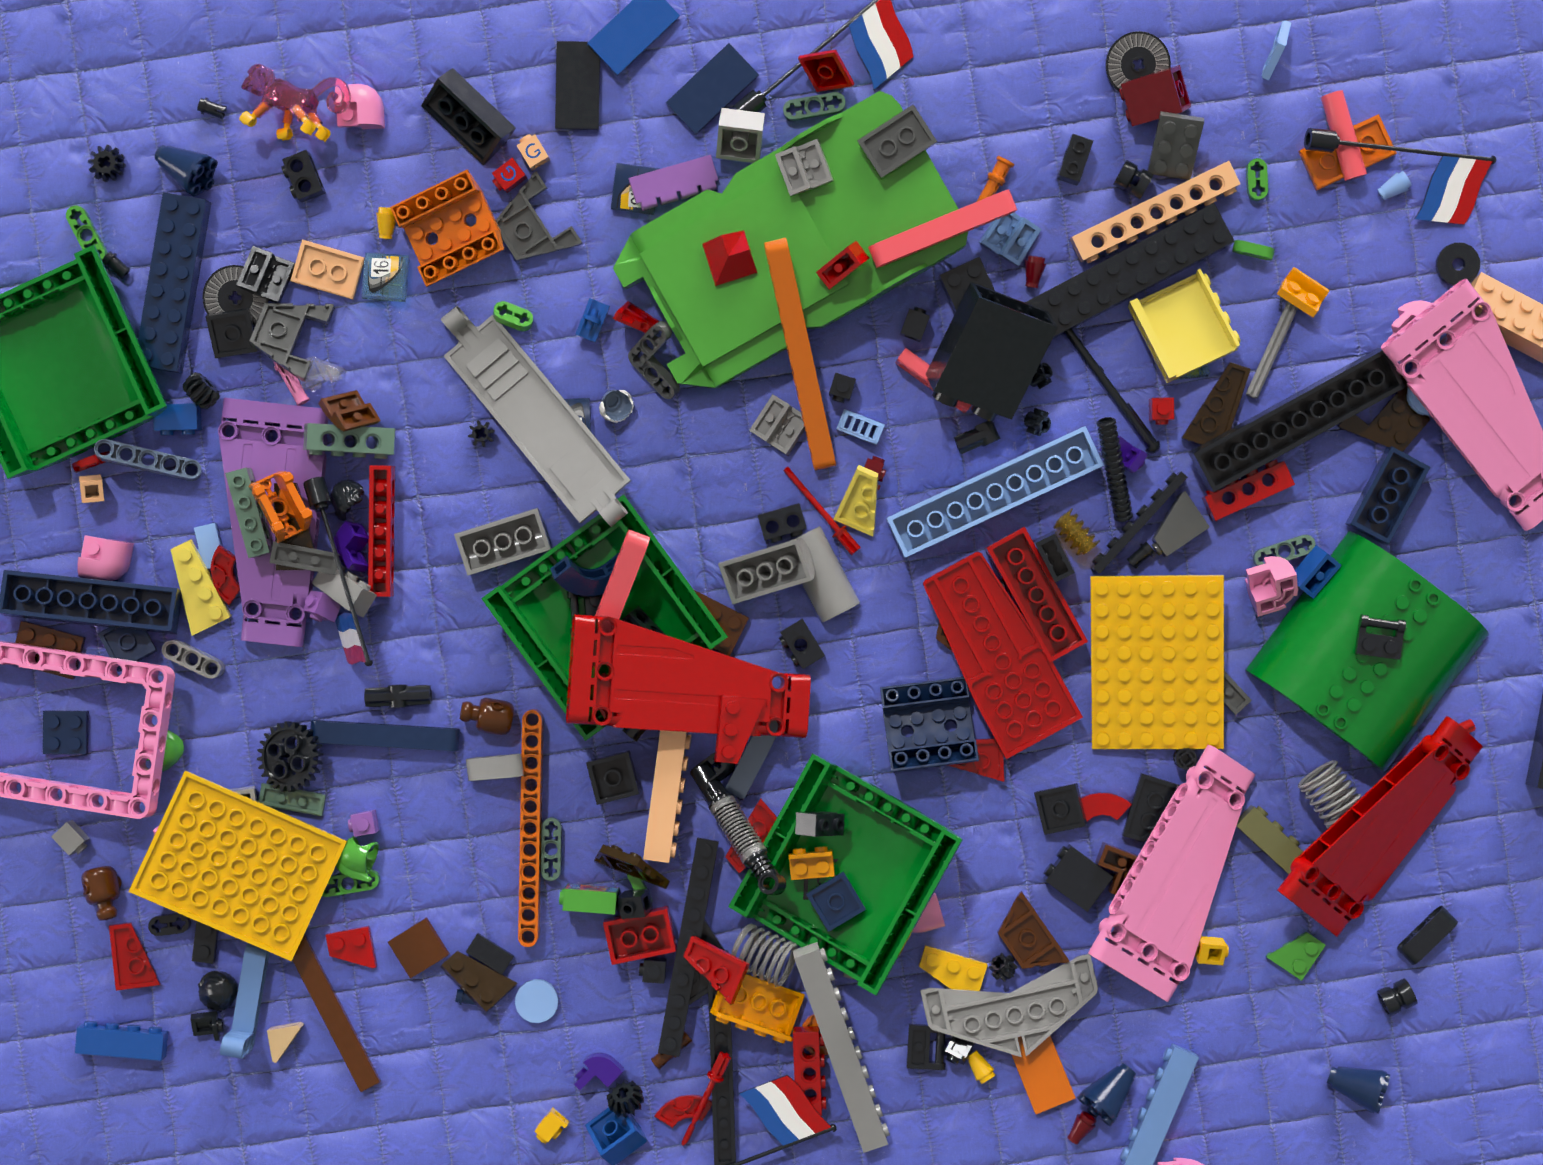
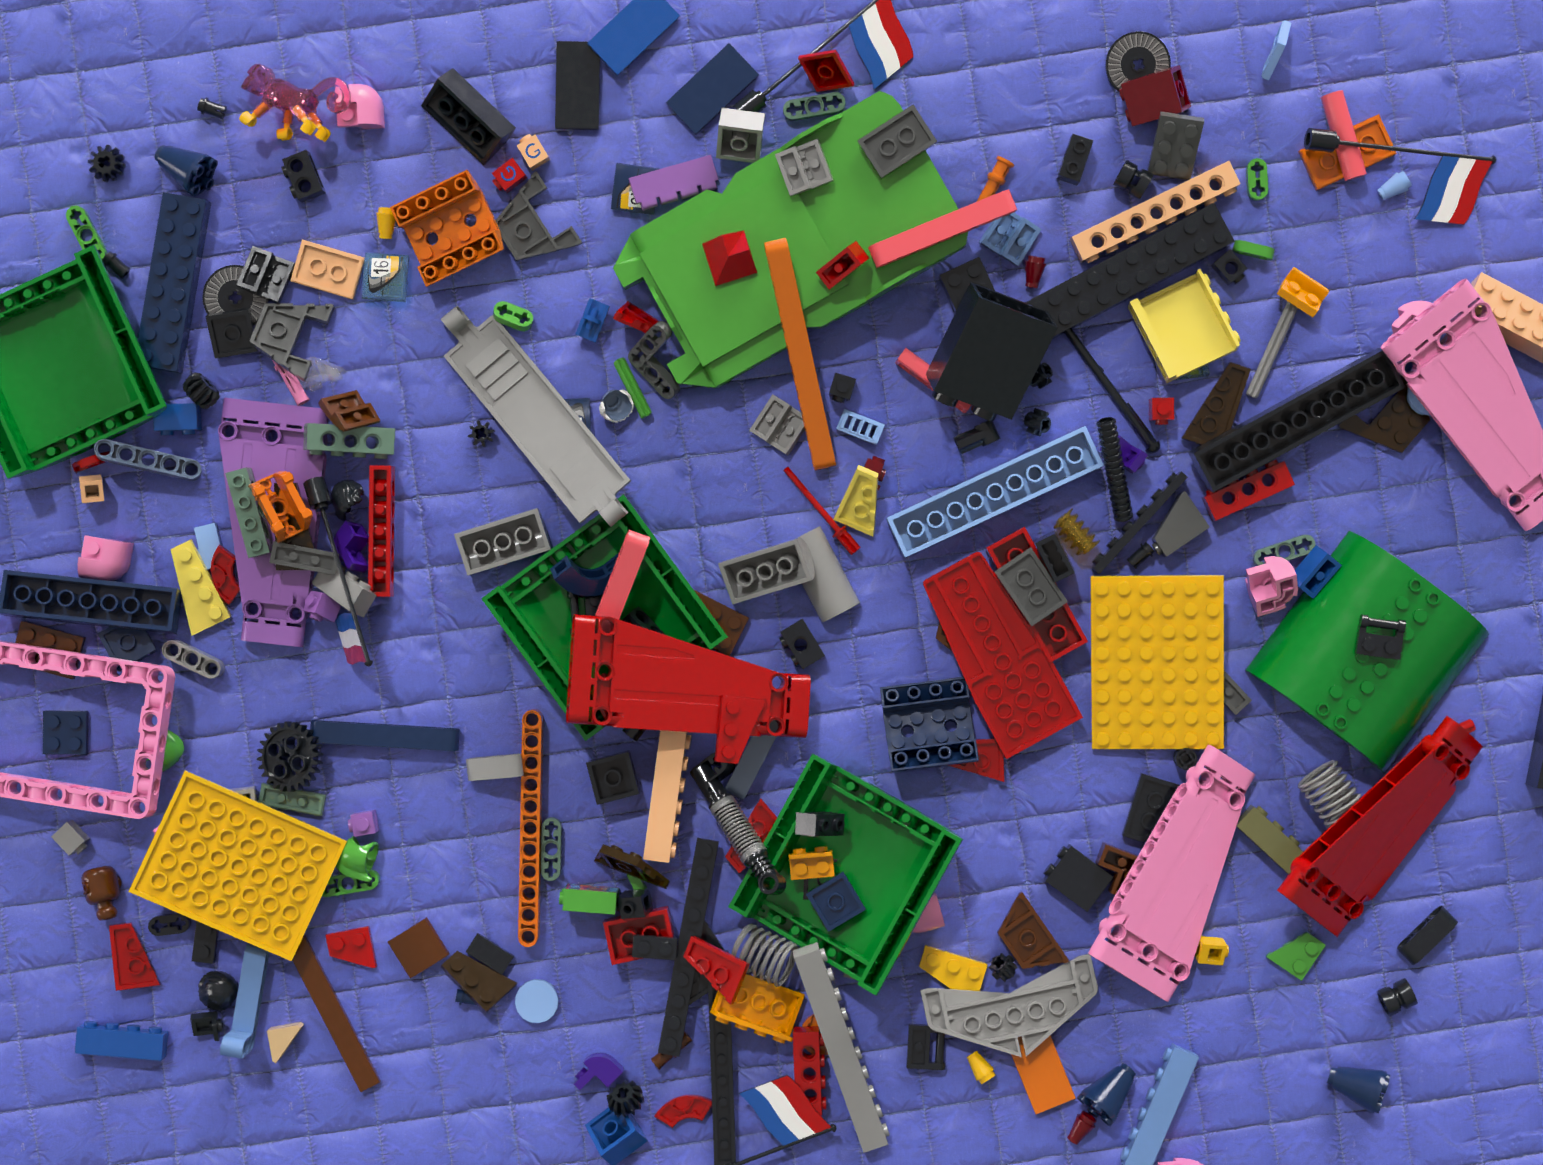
(398, 696): black piece -> none
(491, 715): reddish brown piece -> none
(551, 1126): yellow brick -> none
(632, 387): none -> bright green axle
(653, 970): black brick -> none
(654, 947): none -> black plate
(714, 1075): red piece -> none
(780, 516): black brick -> none
(915, 324): black brick -> none
(958, 1050): bracket -> none
(1030, 586): none -> dark grey plate
(1060, 808): black plate -> none
(1104, 804): red tile -> none
(1219, 267): none -> black brick
(1387, 495): dark blue brick -> none
(1466, 254): black tile -> none

